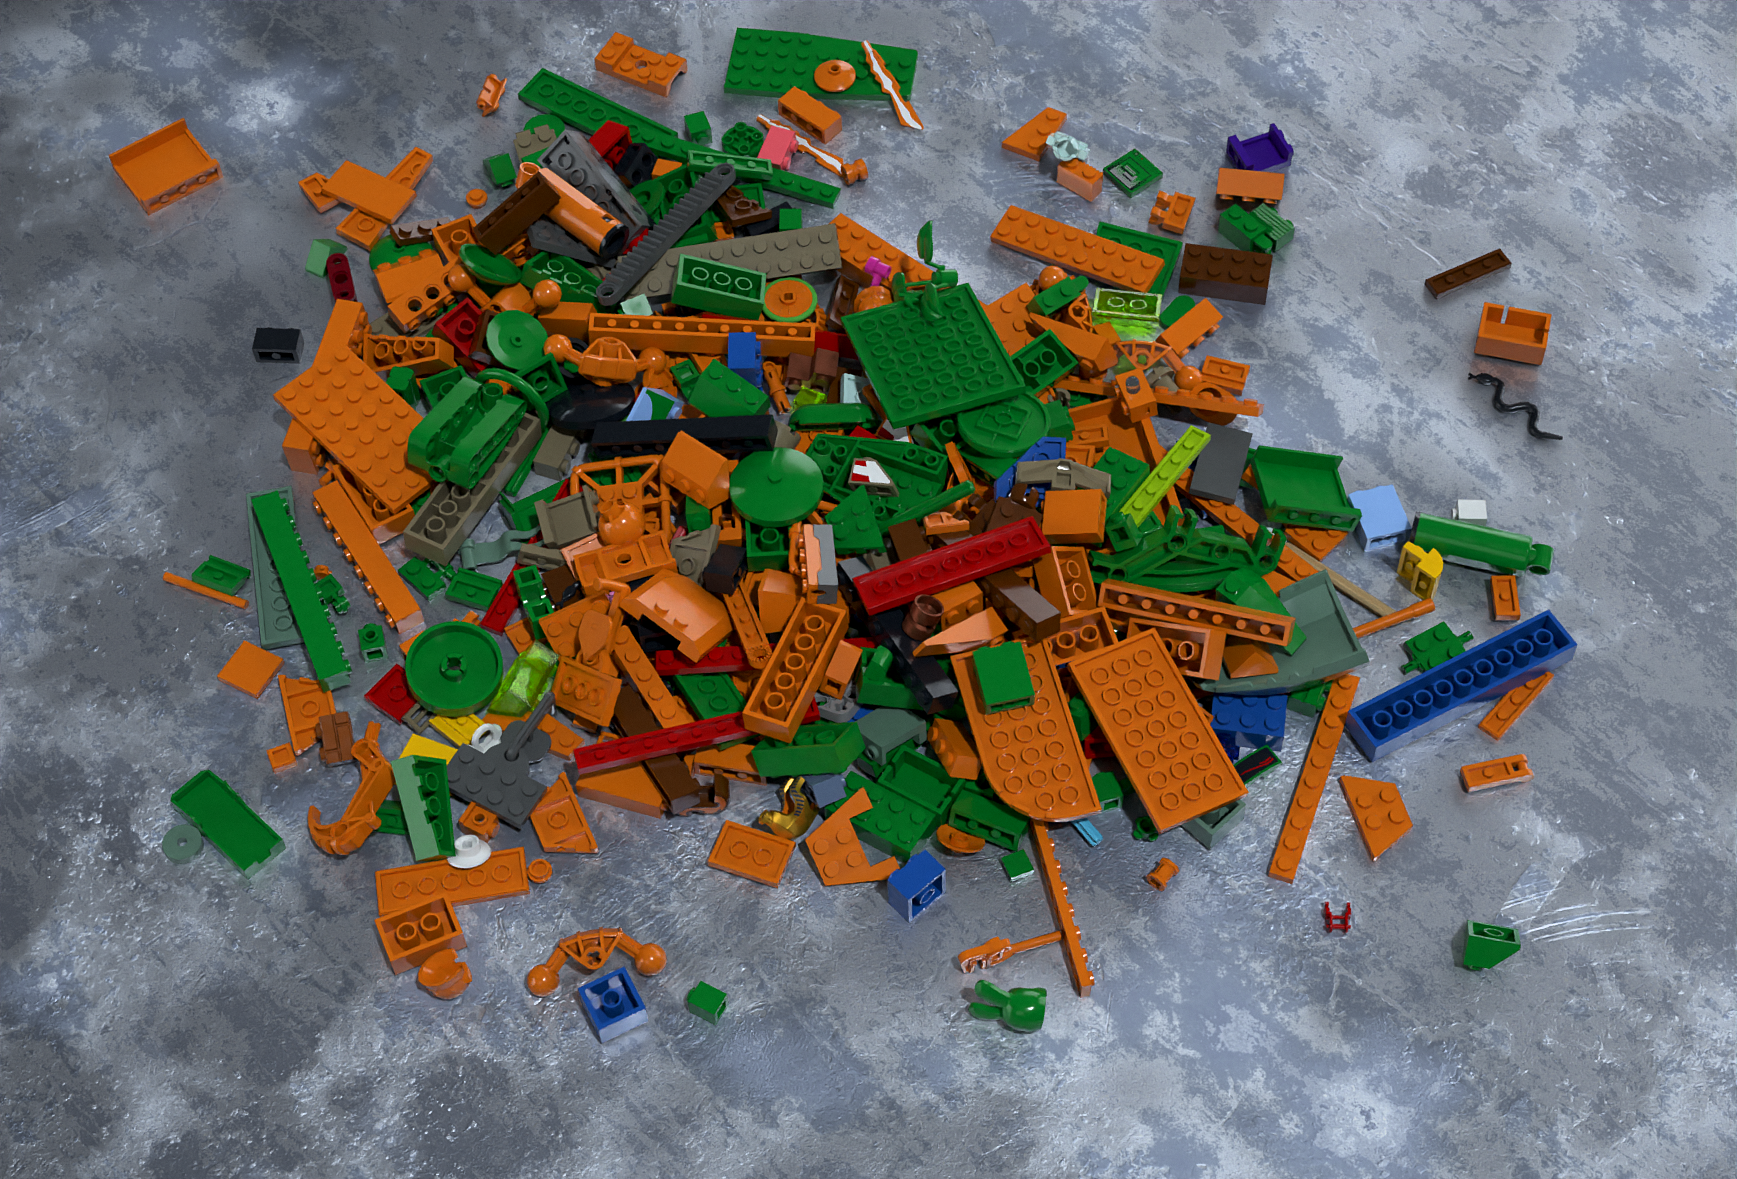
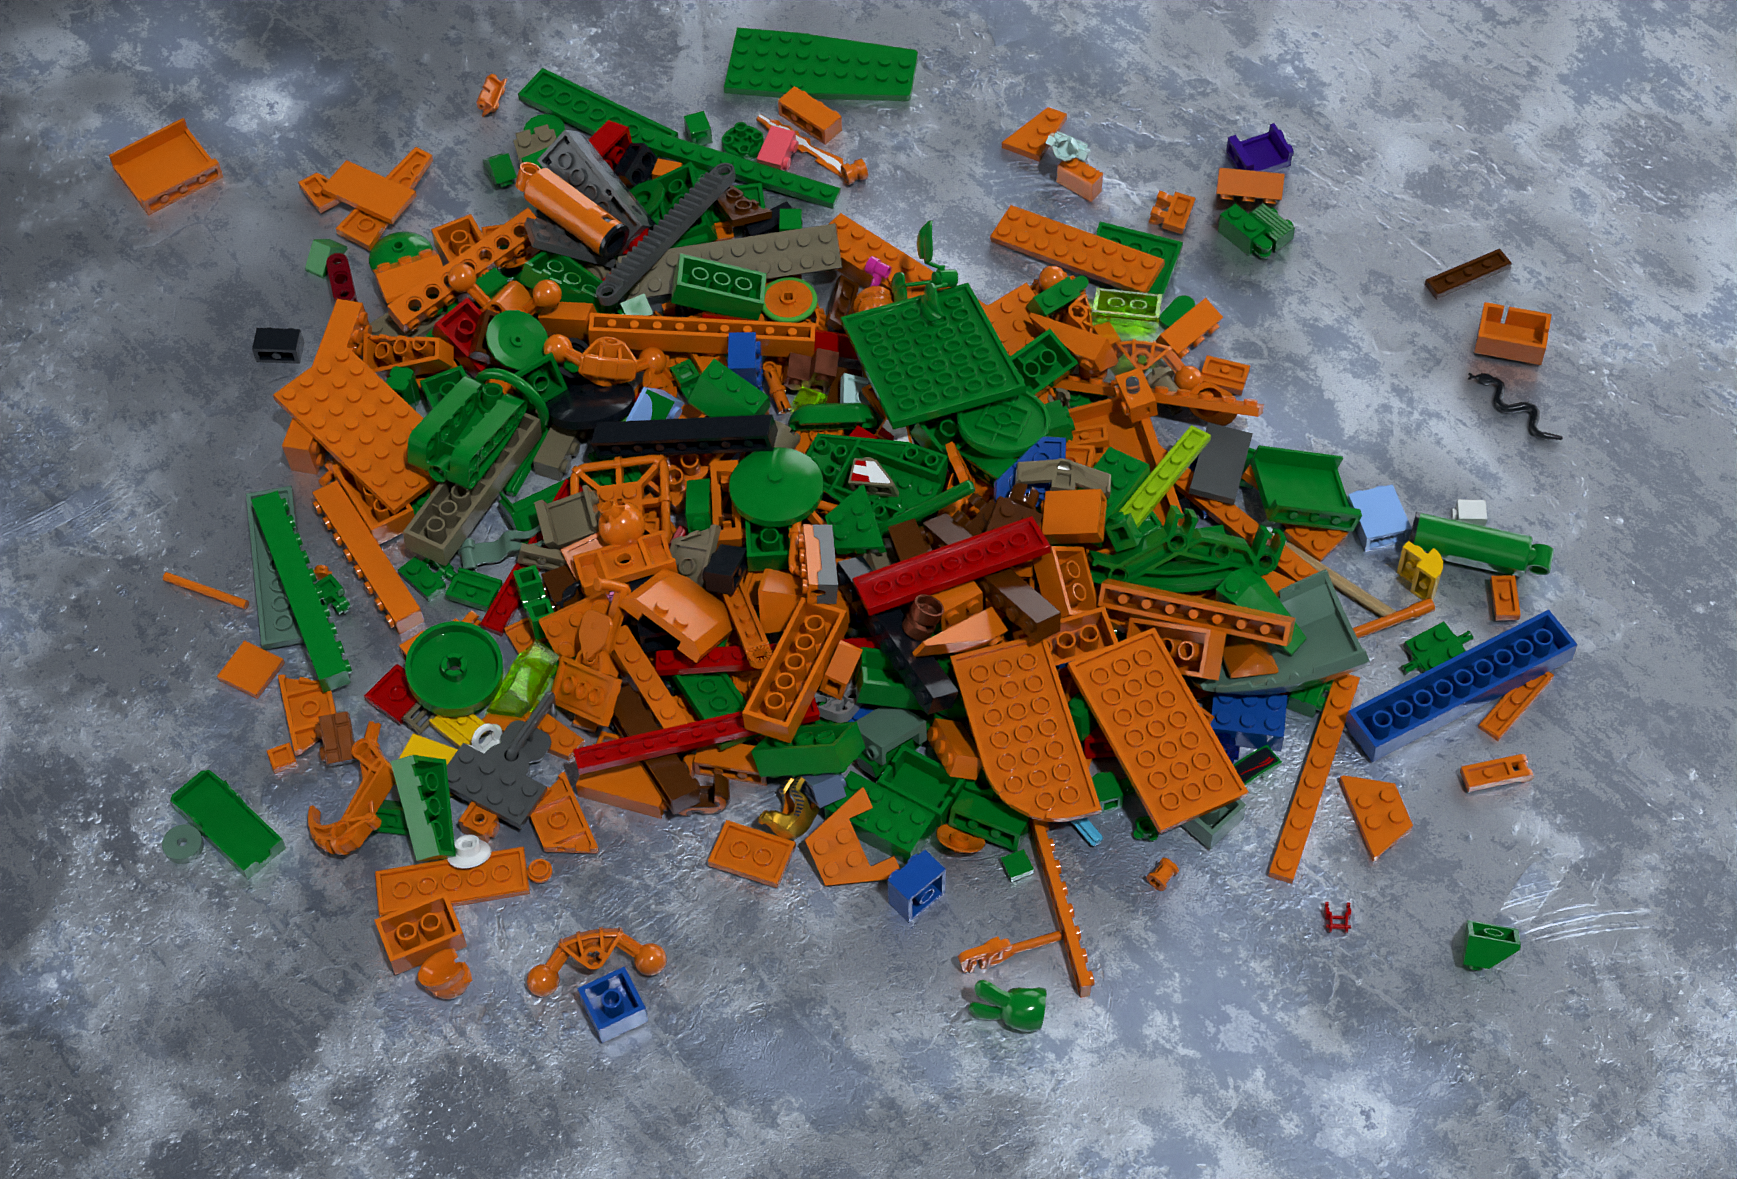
(221, 575): green plate -> none
(373, 643): green brick -> none
(416, 231): reddish brown plate -> none
(476, 198): orange plate -> none
(489, 267): green dish -> none
(517, 213): reddish brown brick -> none
(621, 58): orange piece -> none
(696, 471): orange slope -> none
(707, 1002): green brick -> none
(744, 166): green tile -> none
(835, 76): orange dish -> none
(879, 664): green brick -> none
(889, 85): orange sword -> none
(911, 297): green piece -> none
(943, 523): orange tile -> none
(1003, 677): green brick -> none
(1132, 173): tile -> none
(1225, 274): reddish brown brick -> none

